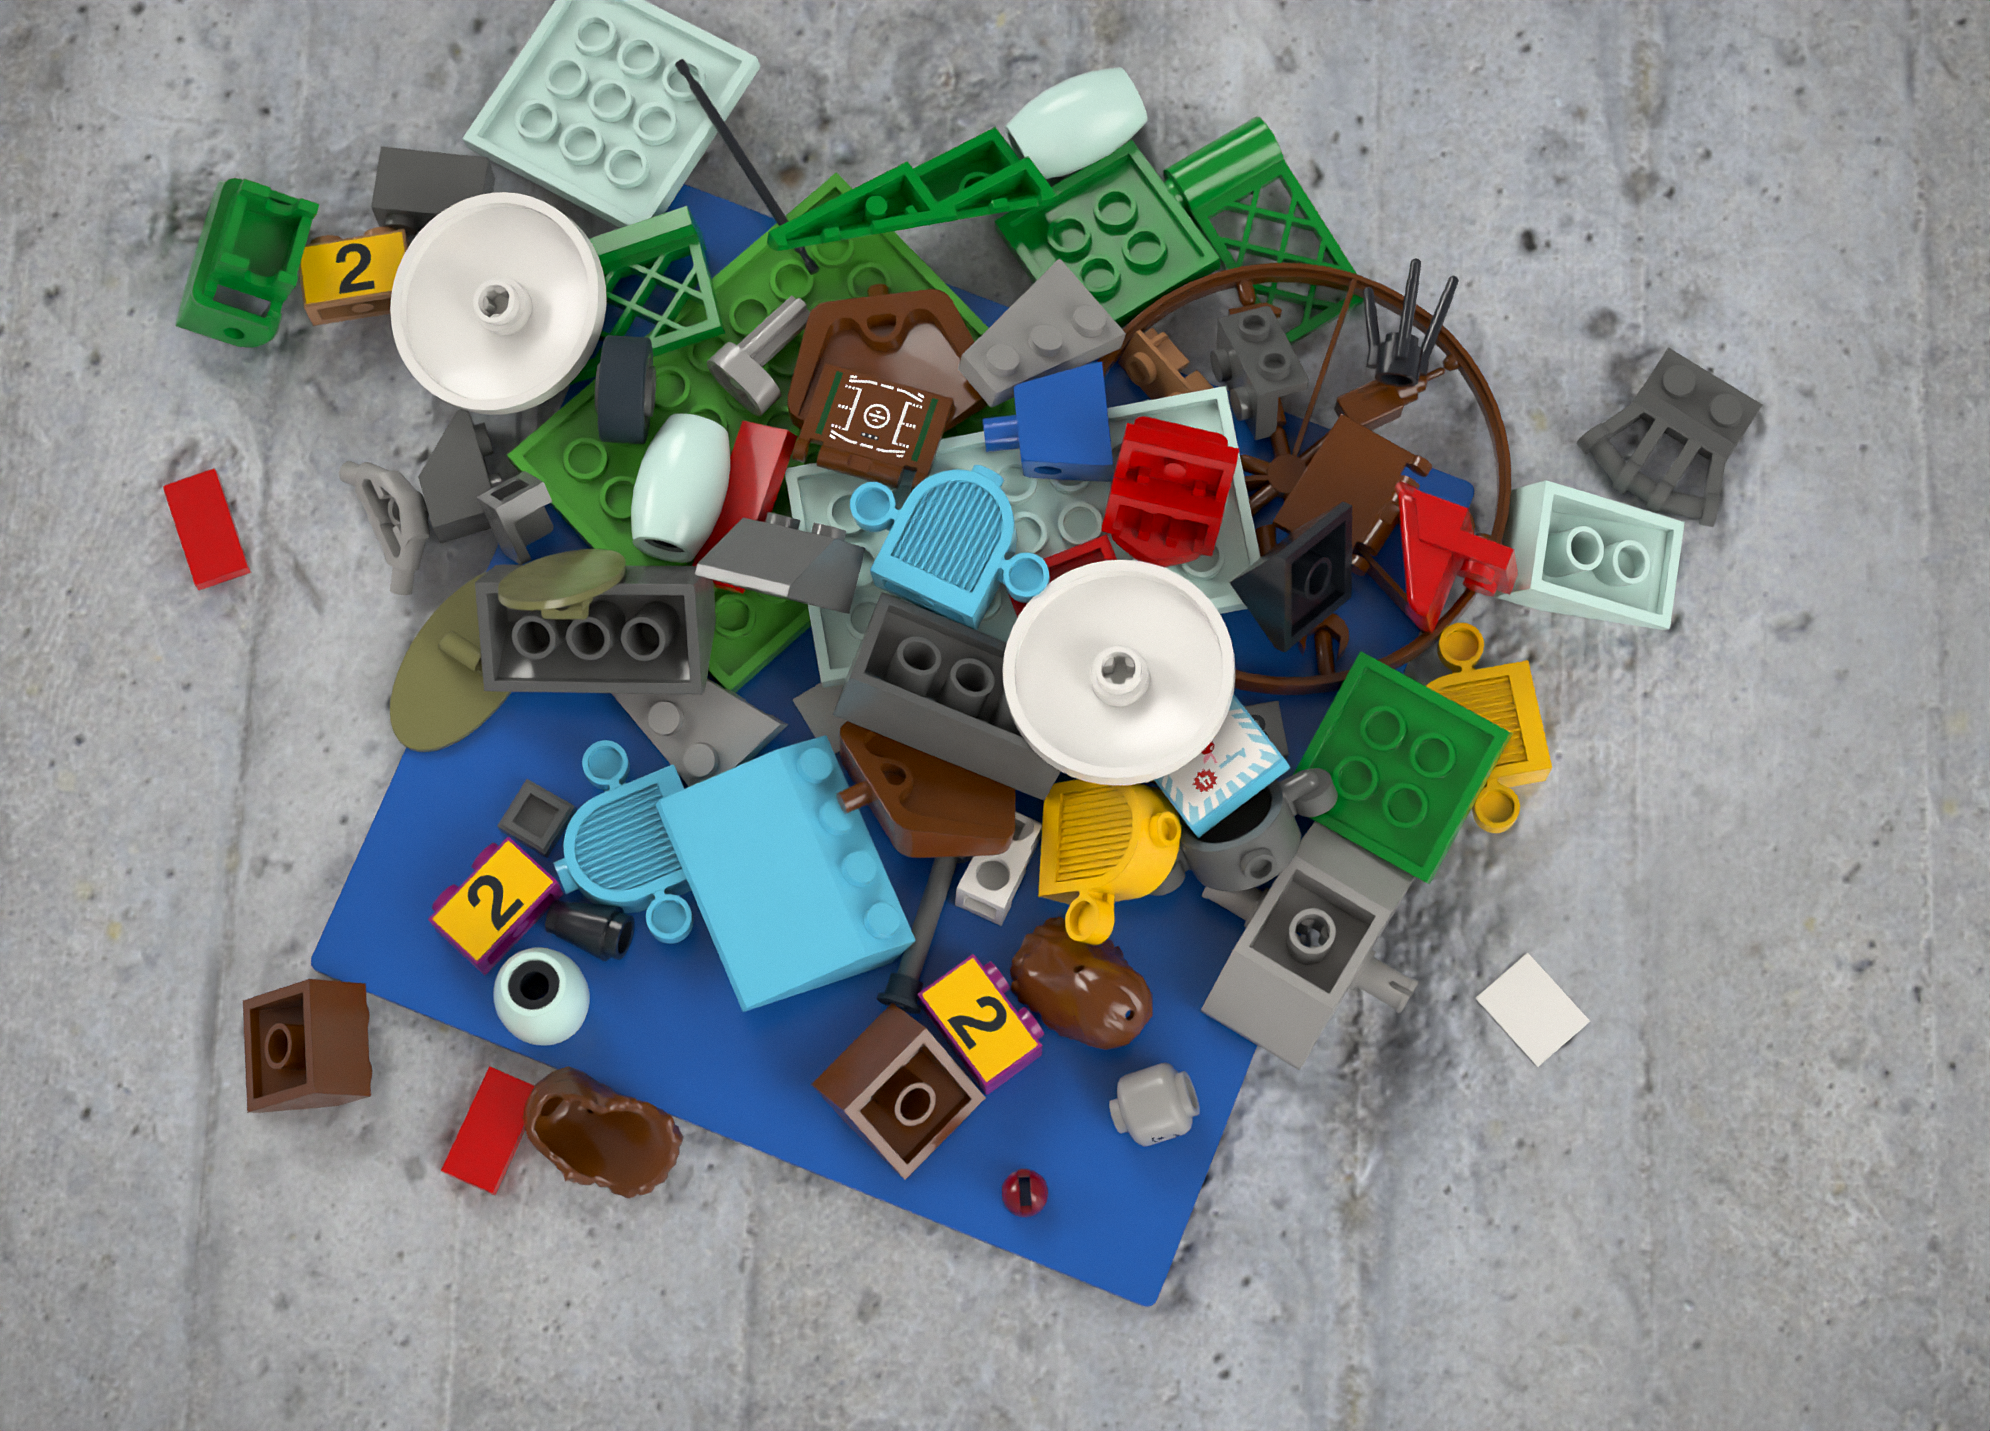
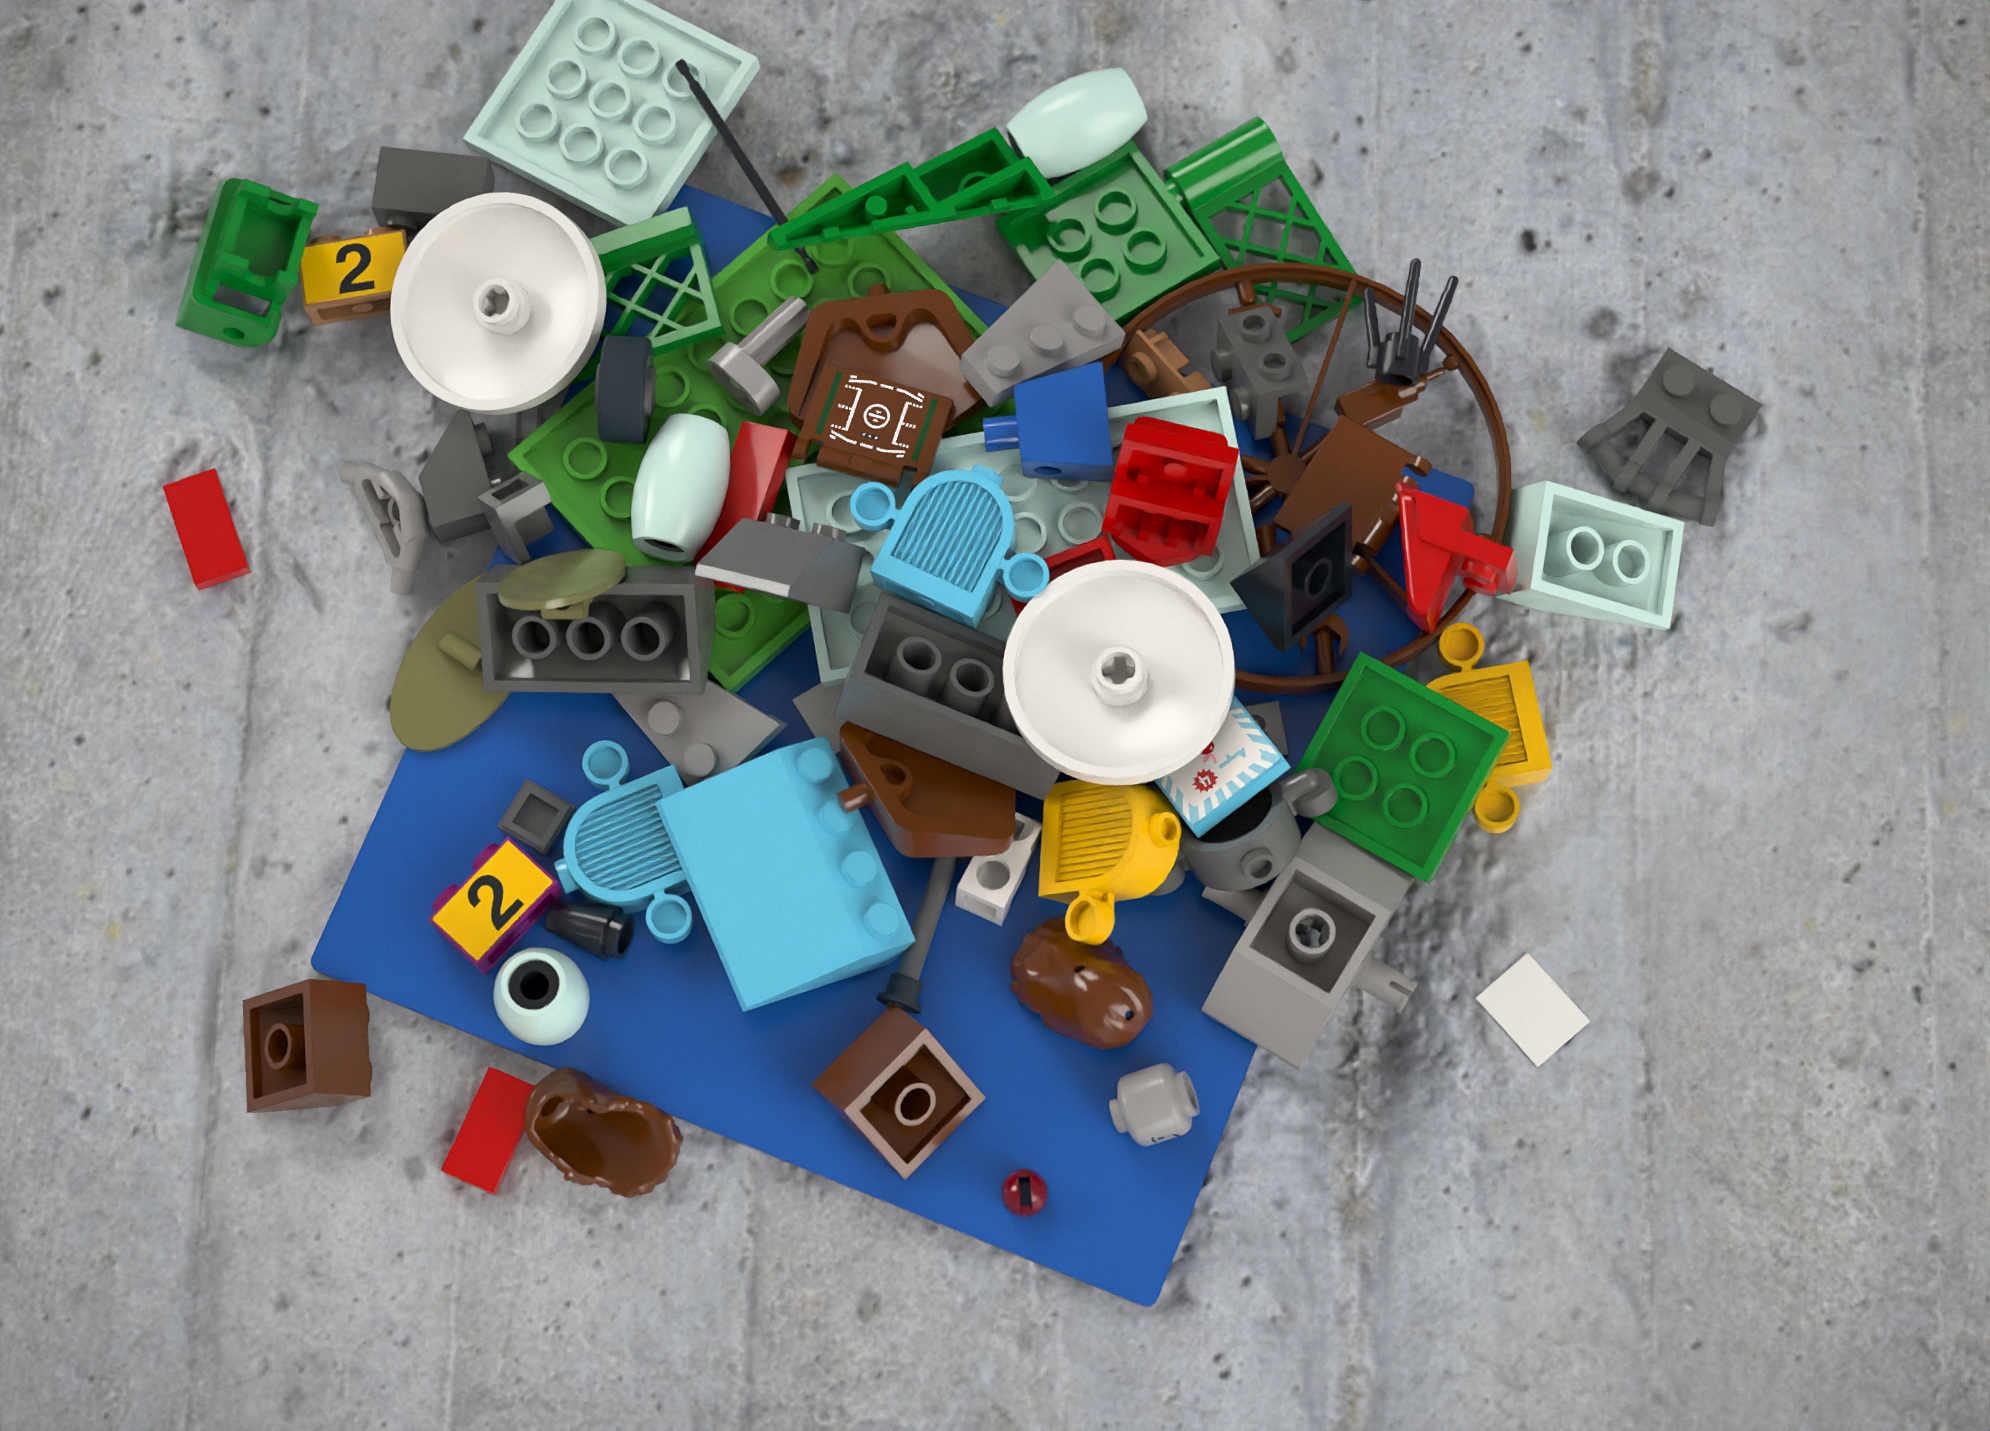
(982, 1023): brick -> none

